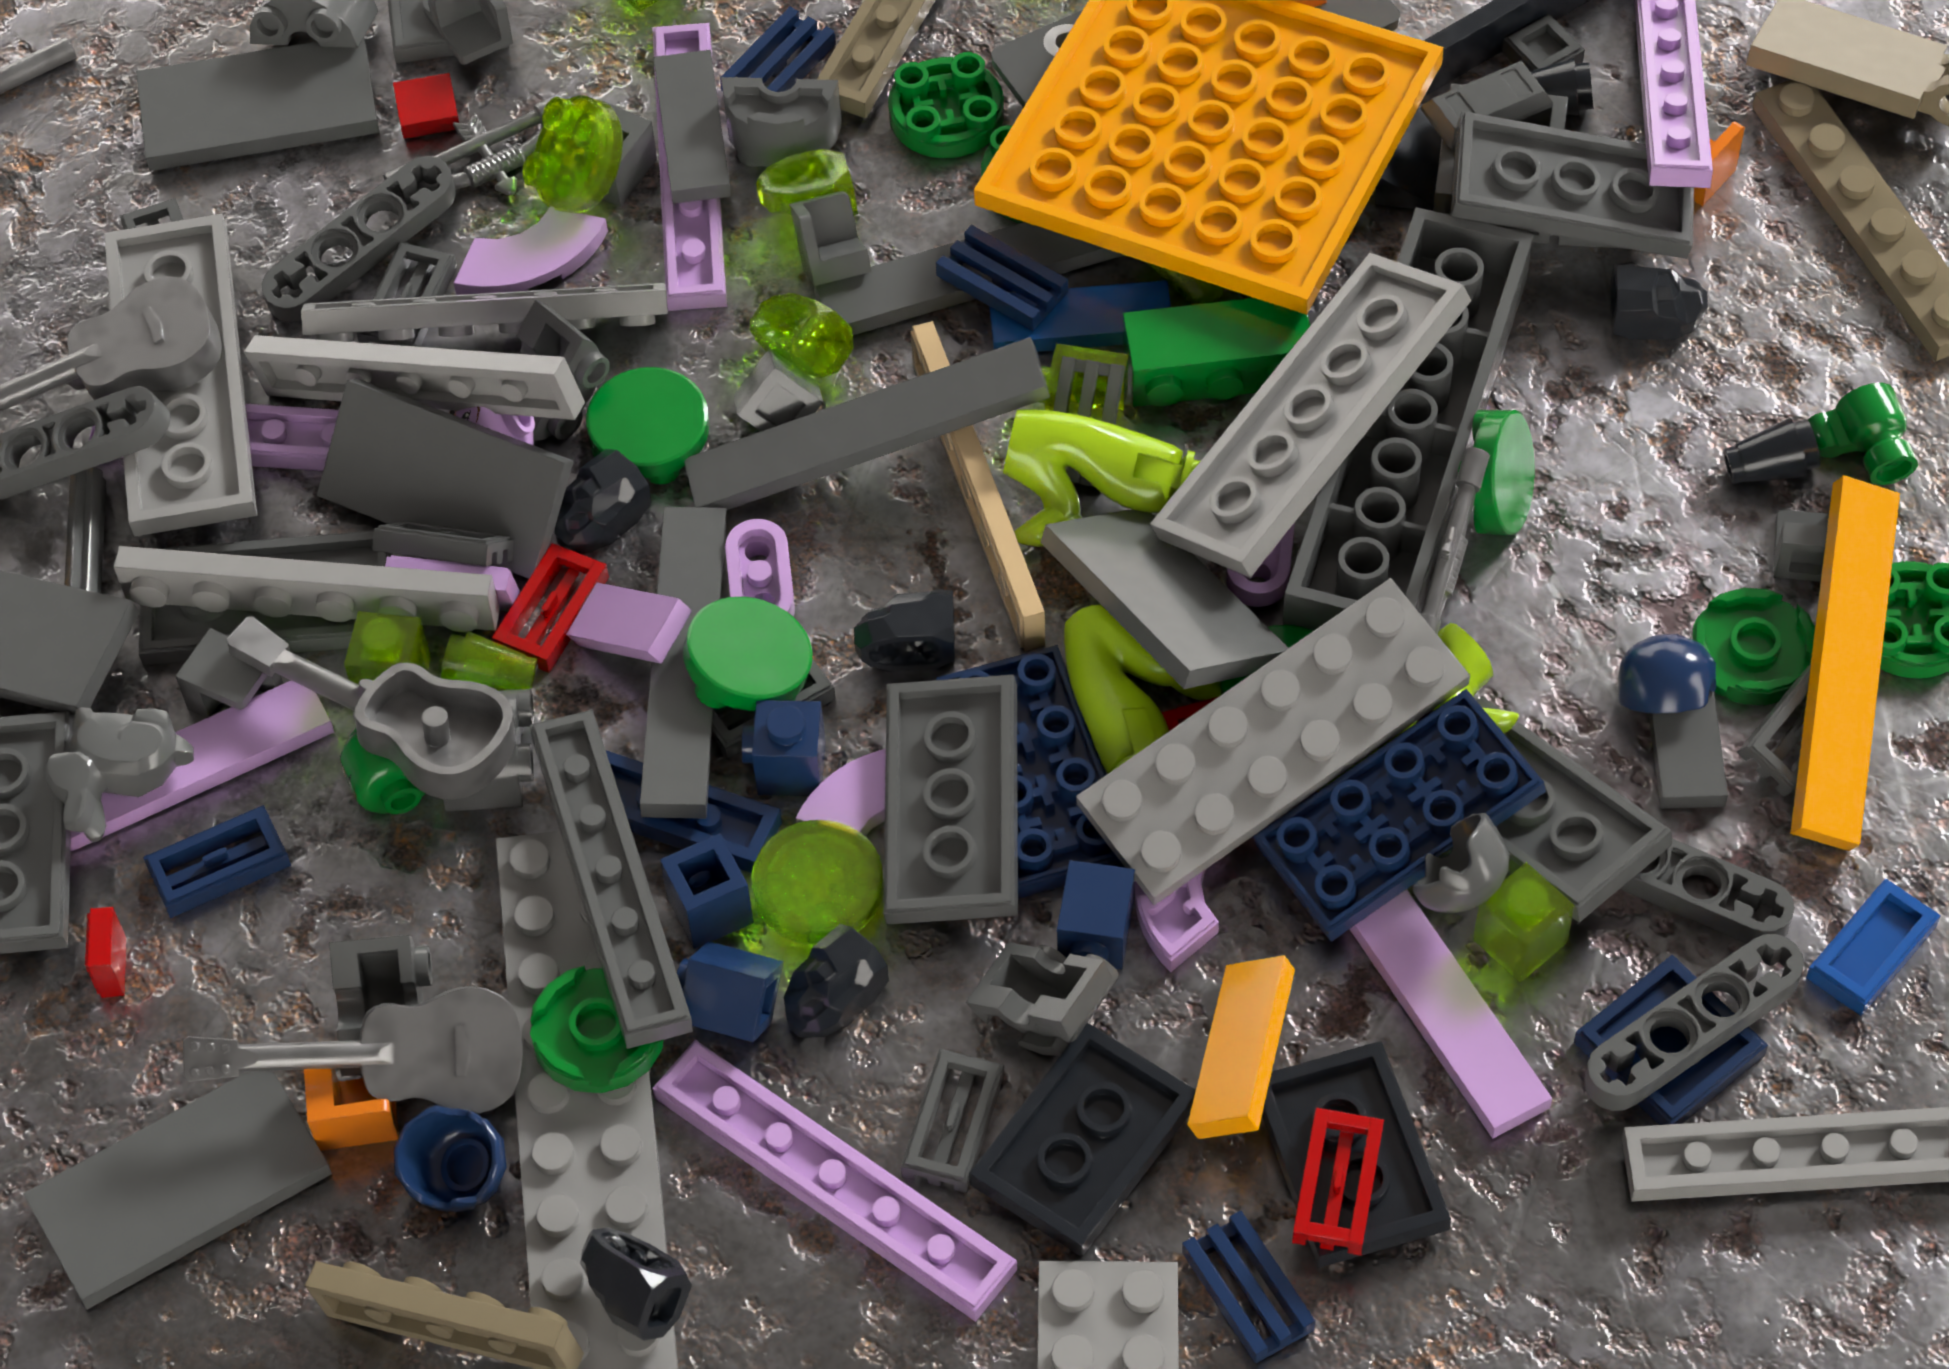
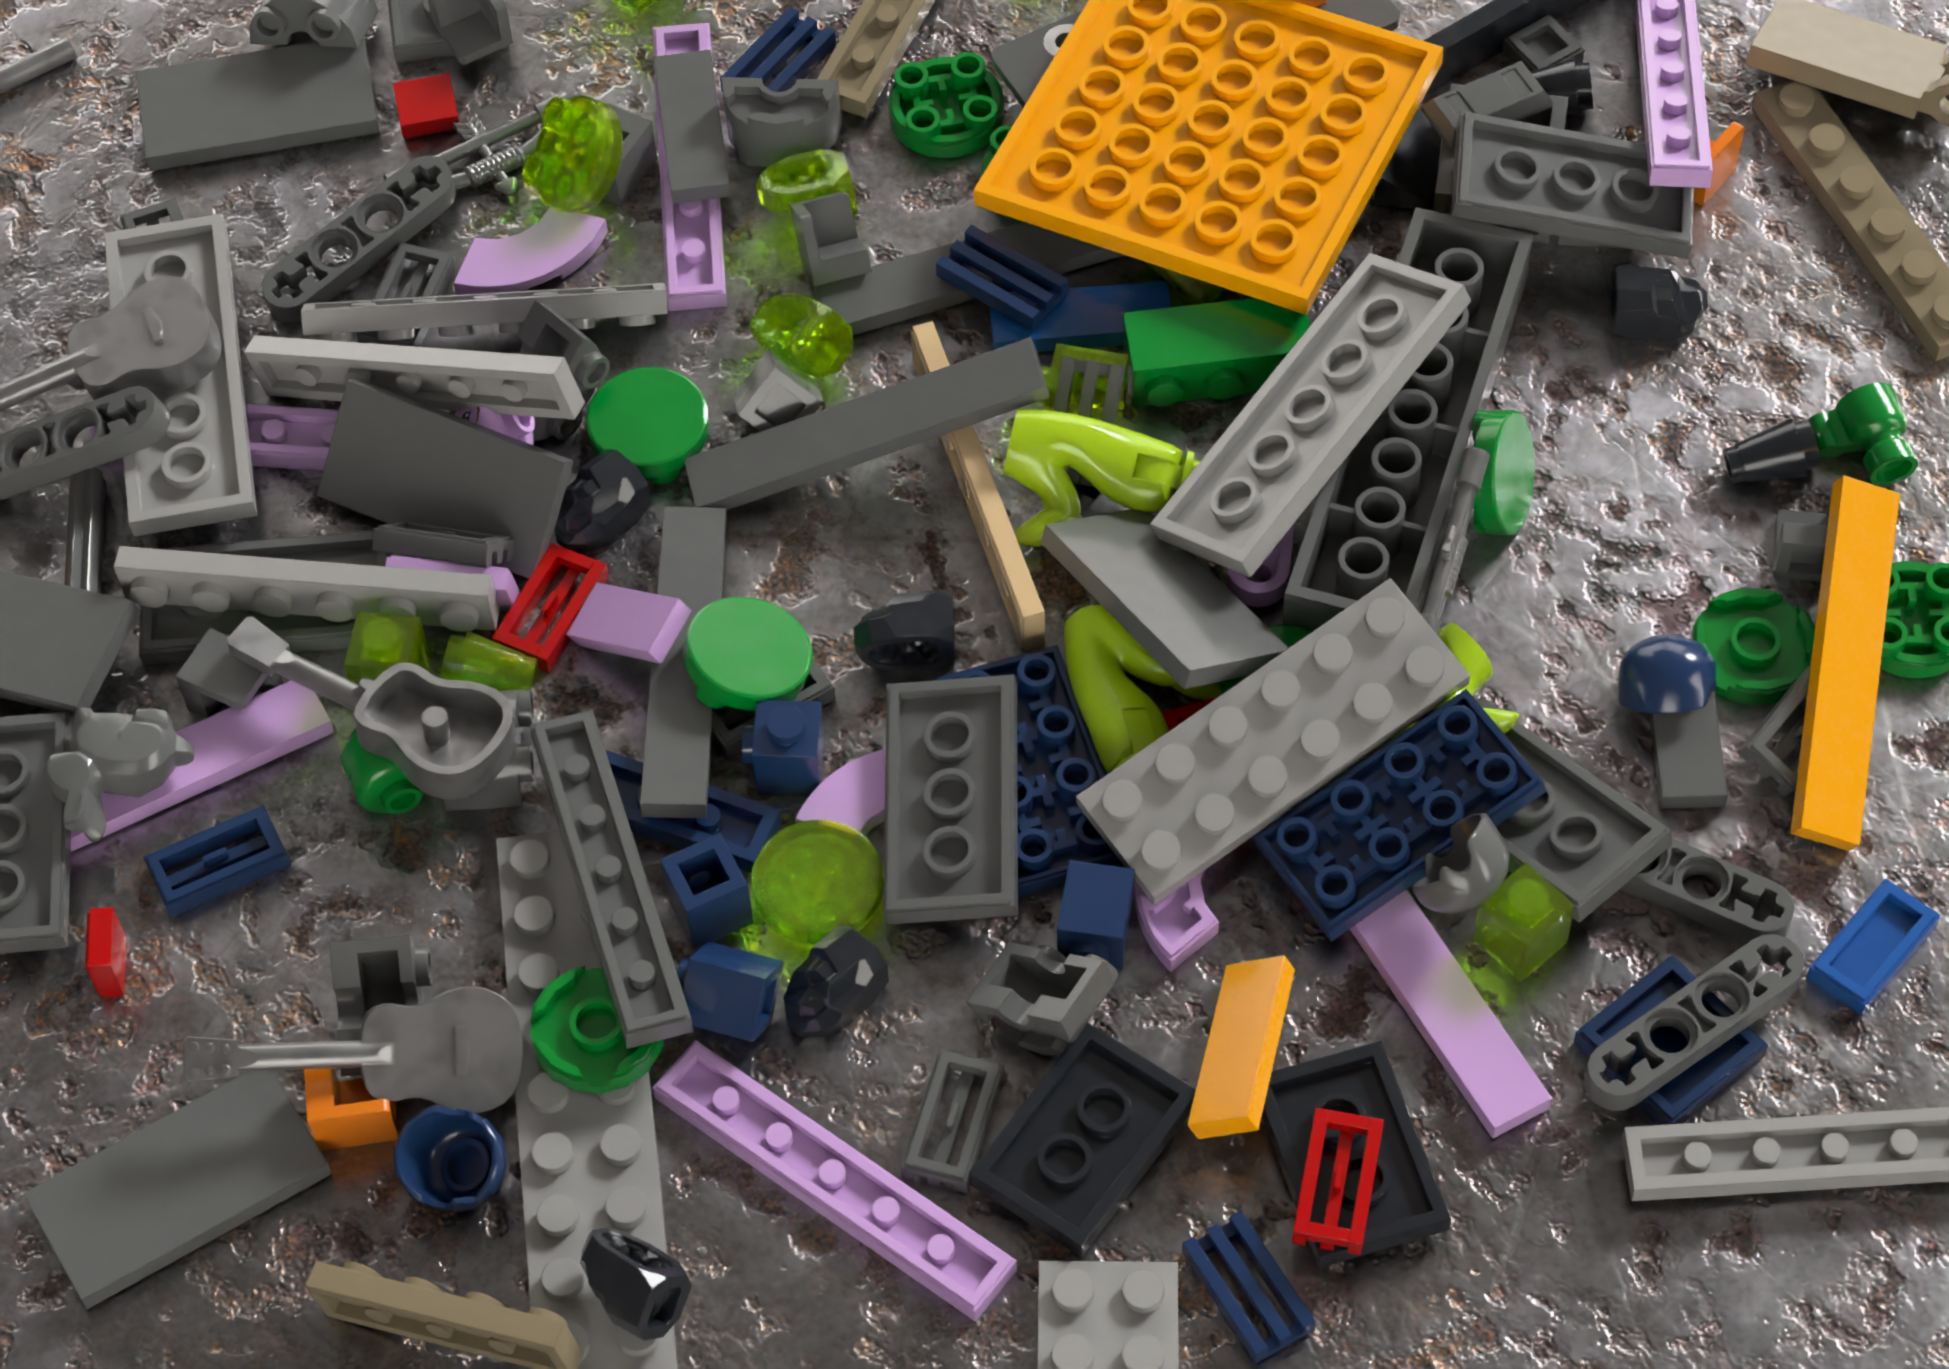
(765, 578): lavender plate -> none

